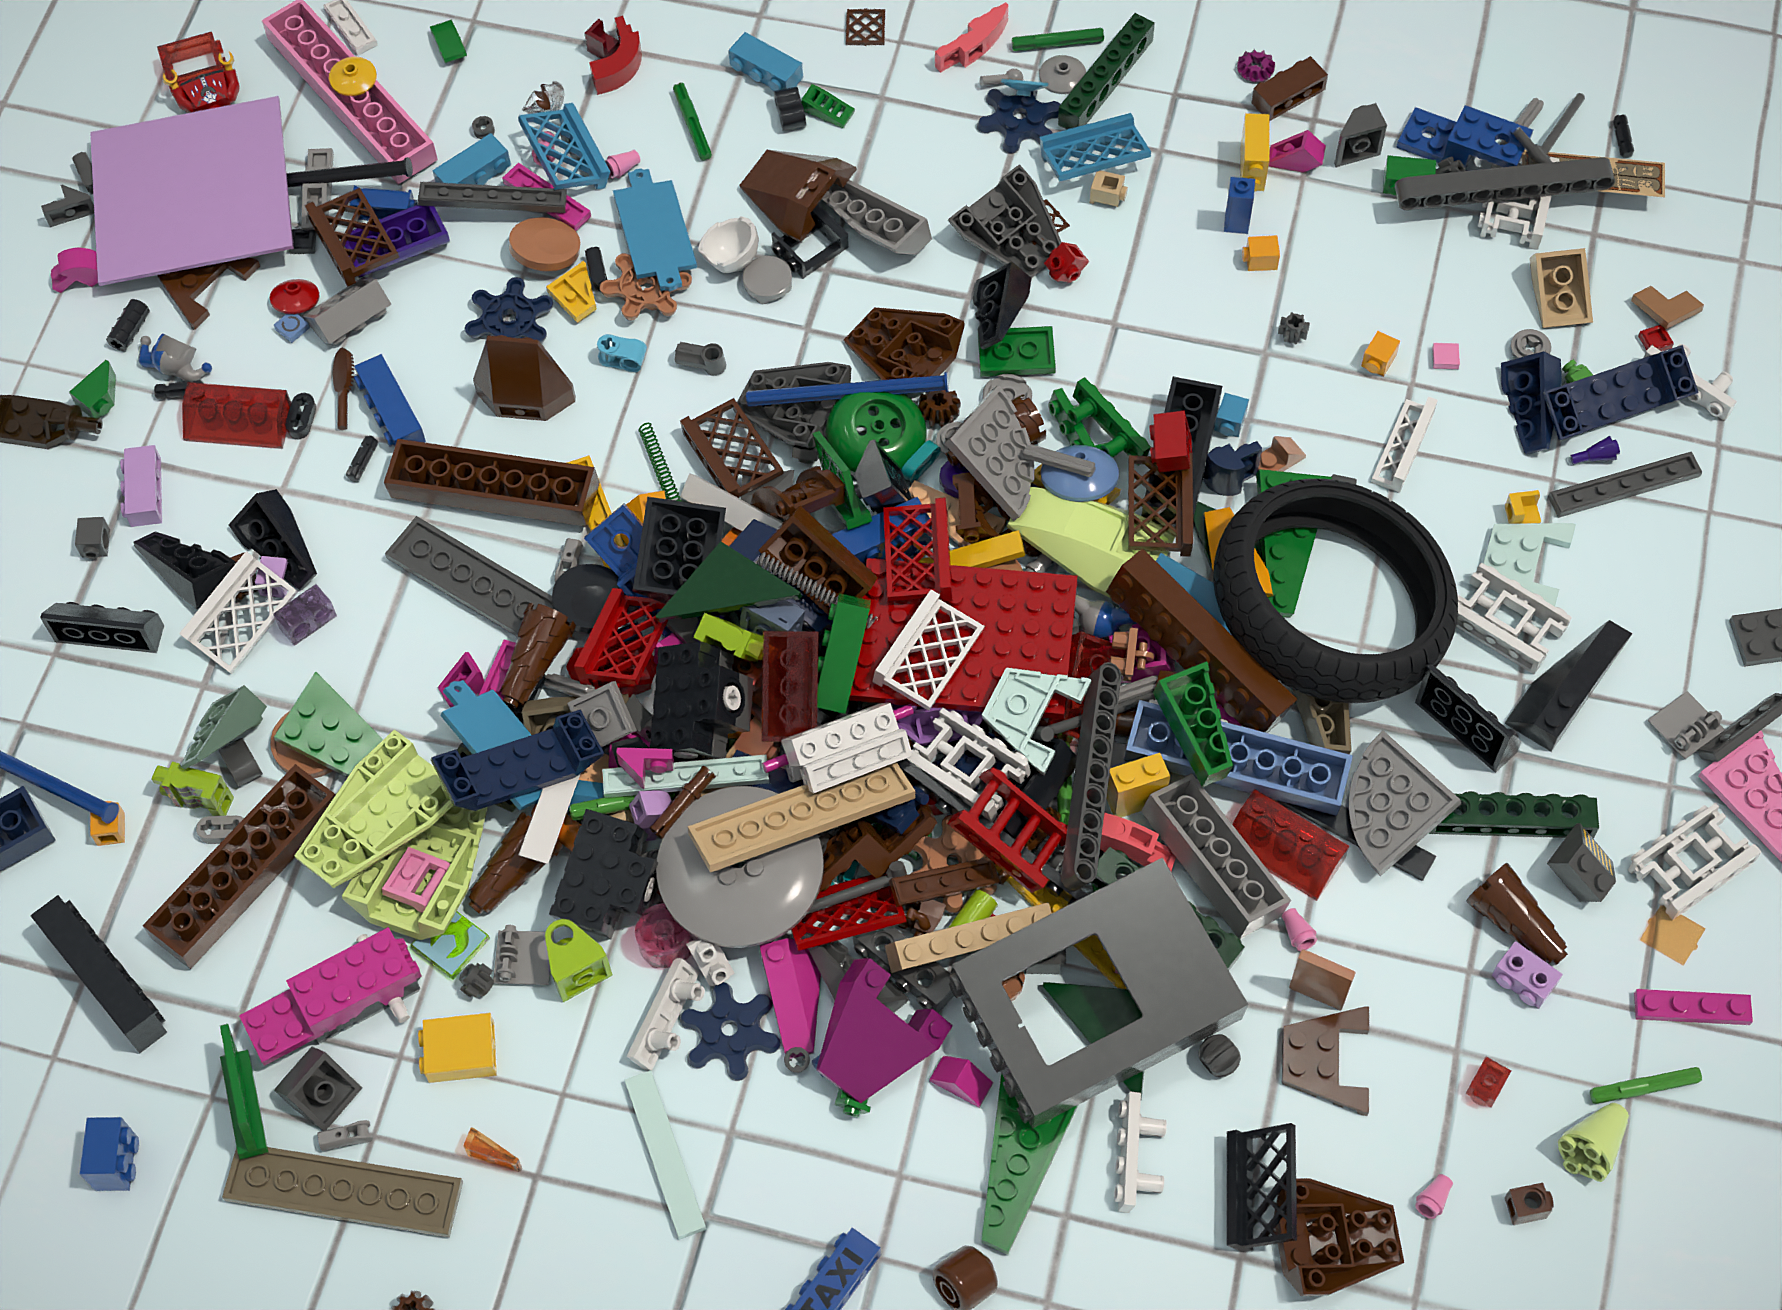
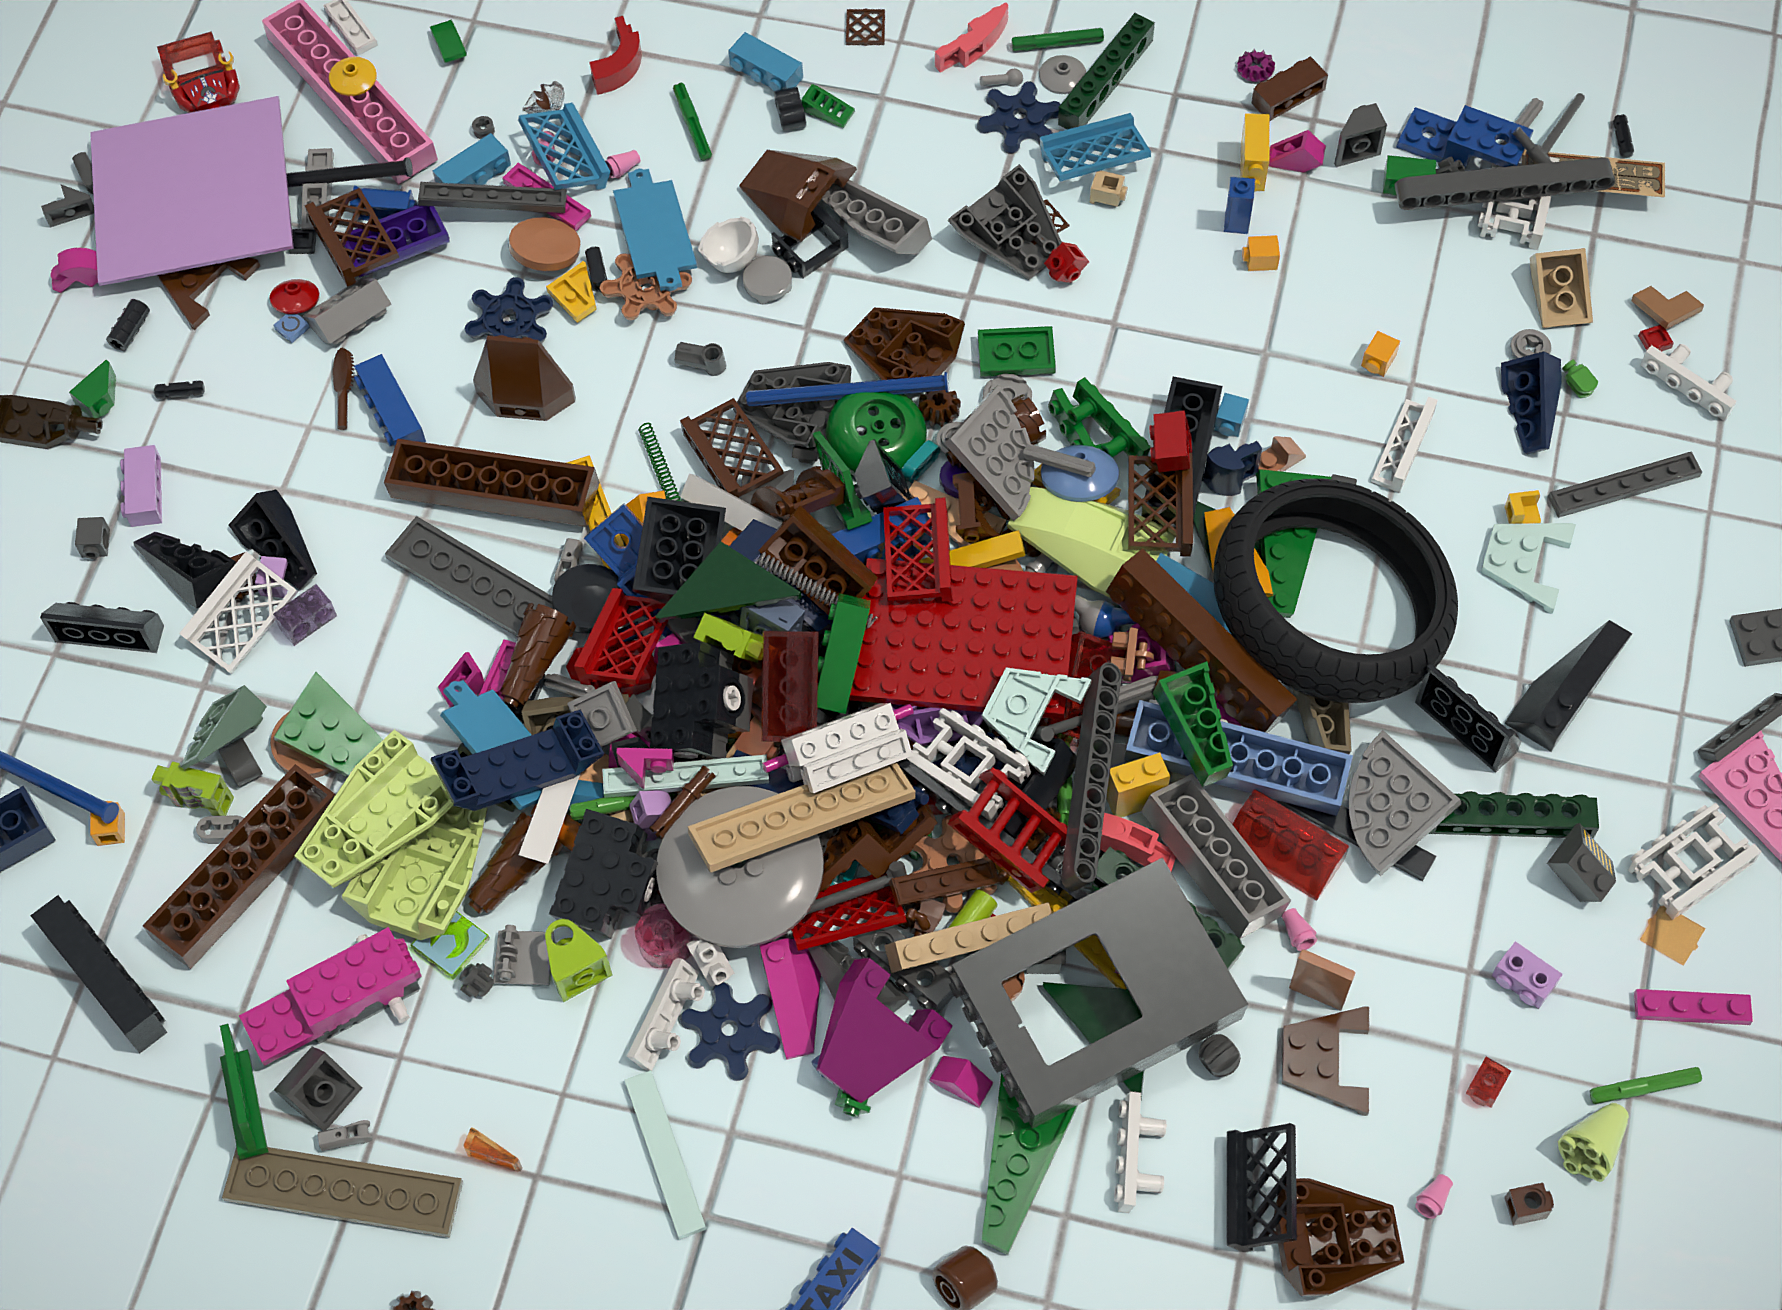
(108, 1154): blue piece -> none
(171, 358): light grey piece -> none
(235, 415): clear red slope -> none
(305, 417): black beam -> none
(362, 458): black axle -> none
(409, 875): bright pink plate -> none
(458, 1047): yellow brick -> none
(599, 42): dark red panel -> none
(623, 354): medium azure piece -> none
(796, 1050): dark grey bush -> none
(906, 644): white fence -> none
(999, 301): black wedge -> none
(1024, 87): medium azure dish -> none
(1293, 328): dark grey gear -> none
(1445, 355): bright pink tile -> none
(1500, 635): white fence -> none
(1517, 912): reddish brown cone -> none
(1601, 451): dark purple cone -> none
(1620, 392): dark blue slope -> none
(1687, 724): light grey hinge -> none

